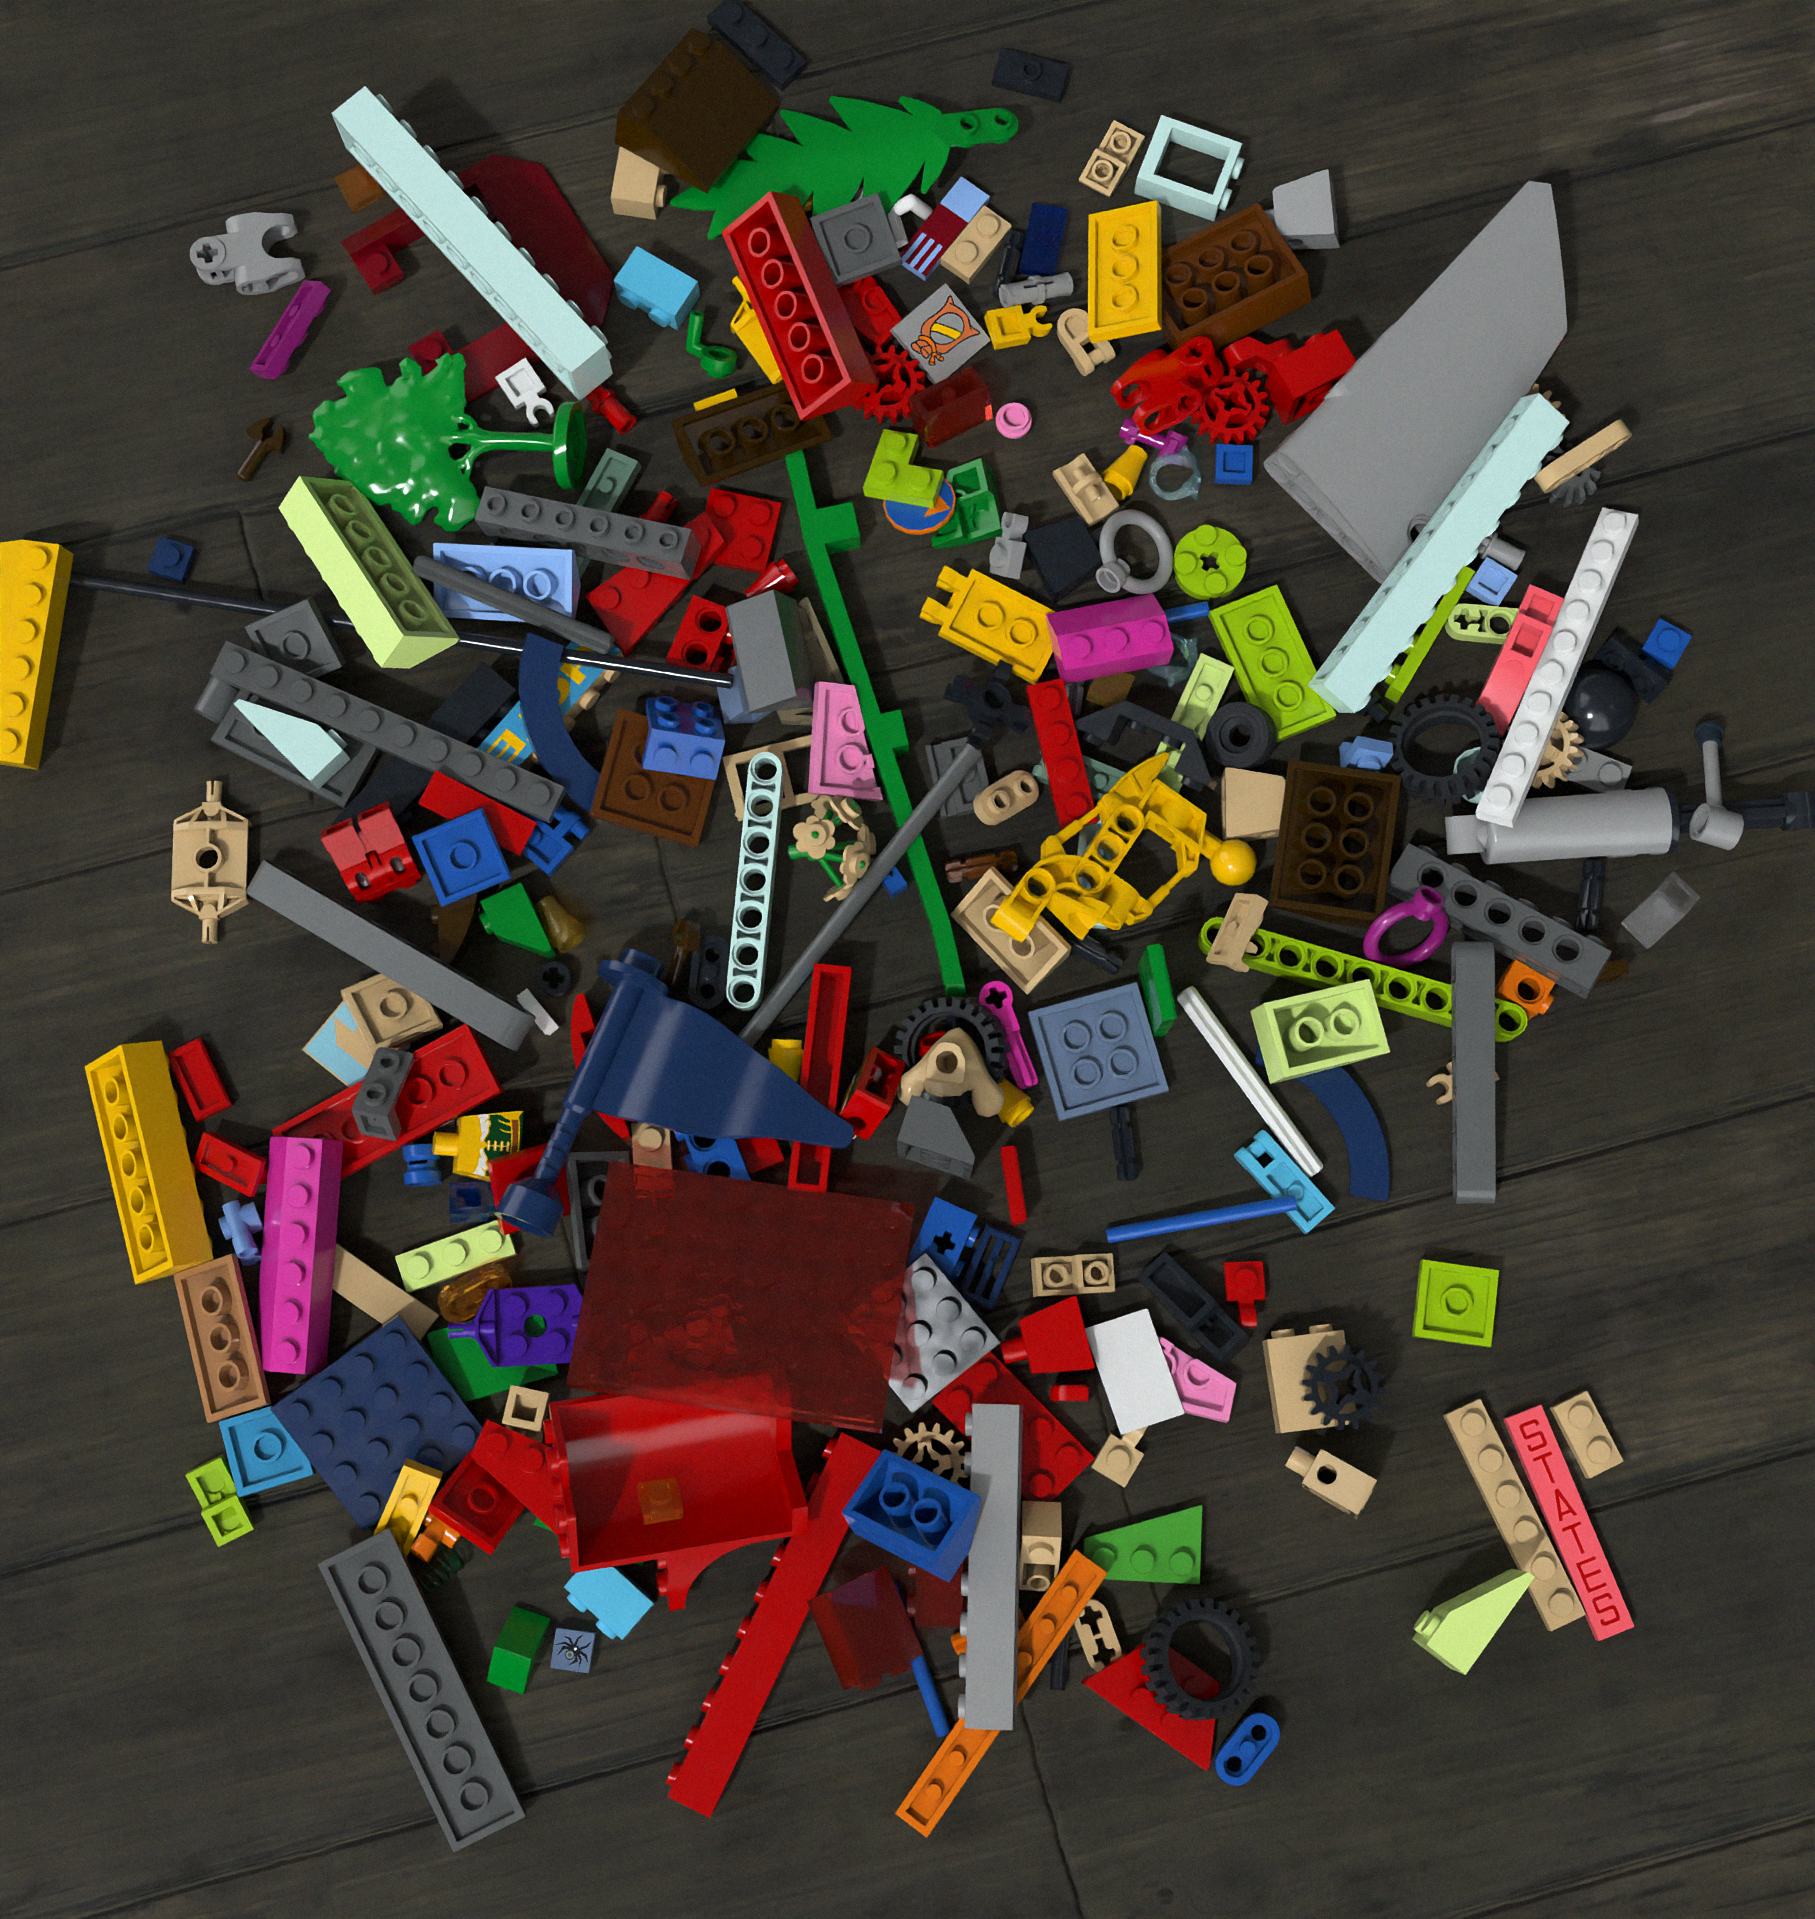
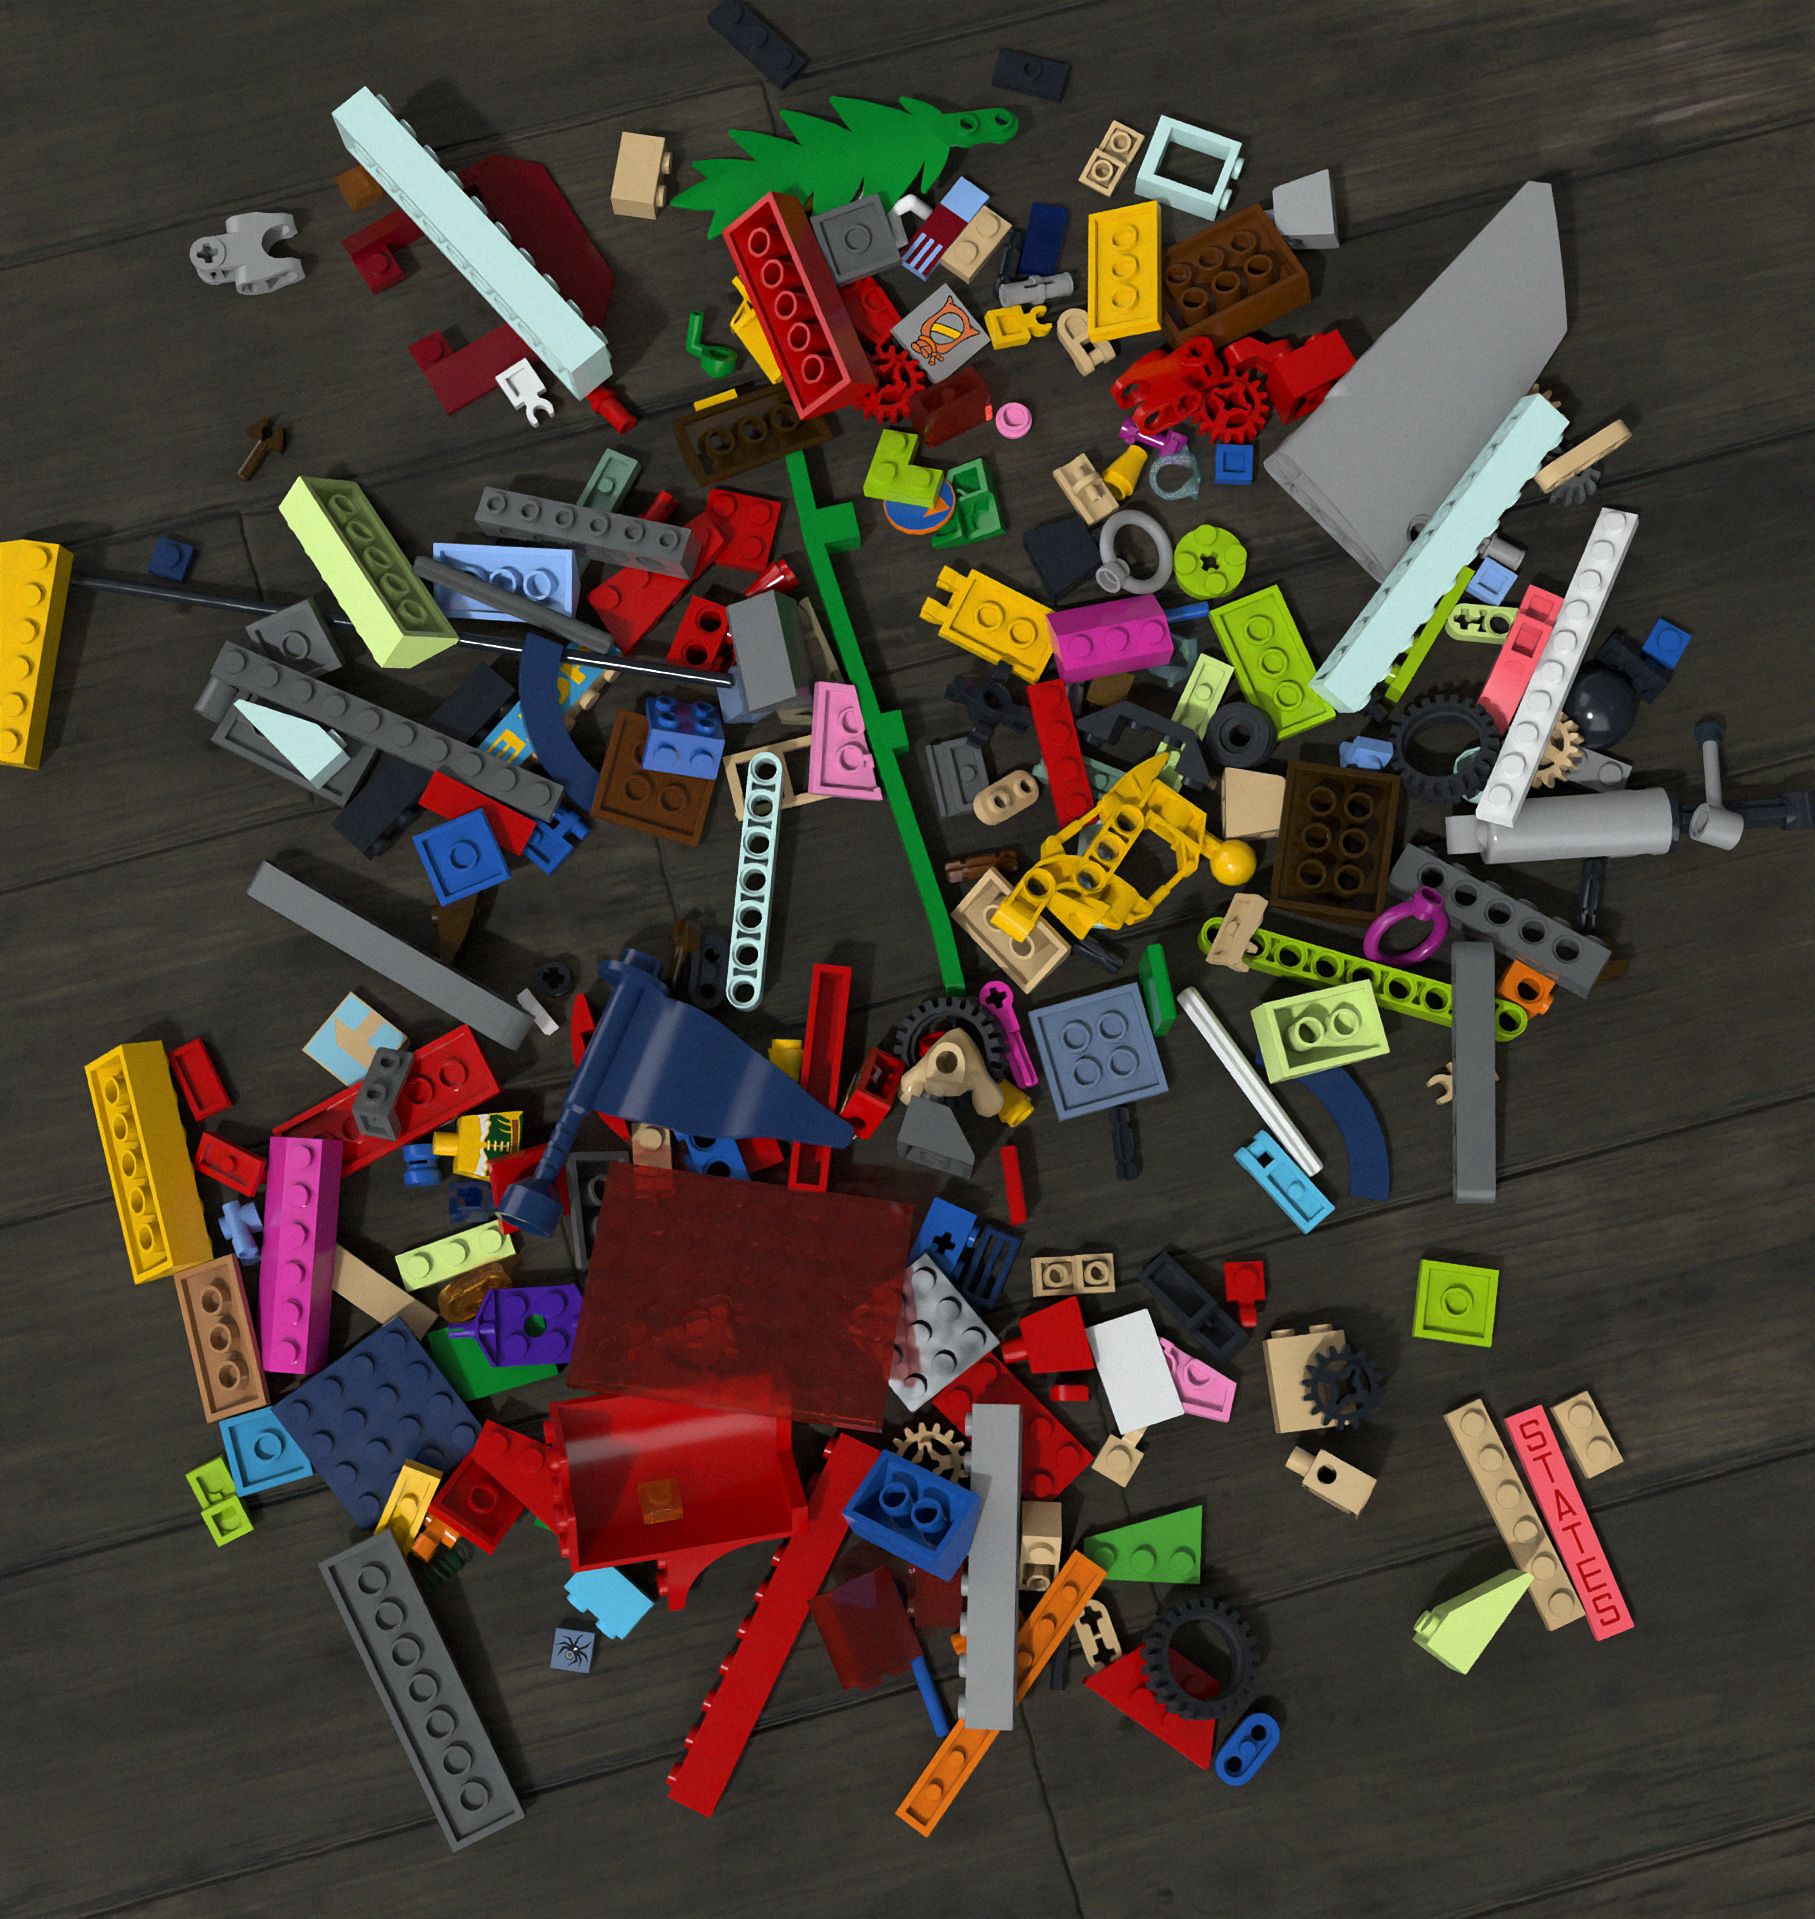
(219, 889): tan plate -> none
(290, 330): magenta plate -> none
(376, 872): red hips -> none
(389, 1013): tan tile -> none
(399, 435): green plant -> none
(515, 921): green slope -> none
(517, 1649): green slope -> none
(526, 1412): tan slope -> none
(561, 927): clear yellow cone -> none
(656, 289): medium azure brick -> none
(695, 112): dark brown slope -> none
(816, 842): tan plant -> none
(859, 895): dark grey piece -> none
(895, 883): blue piece -> none
(1009, 551): light grey plate -> none
(1201, 1219): blue piece -> none
(1660, 910): clear slope -> none

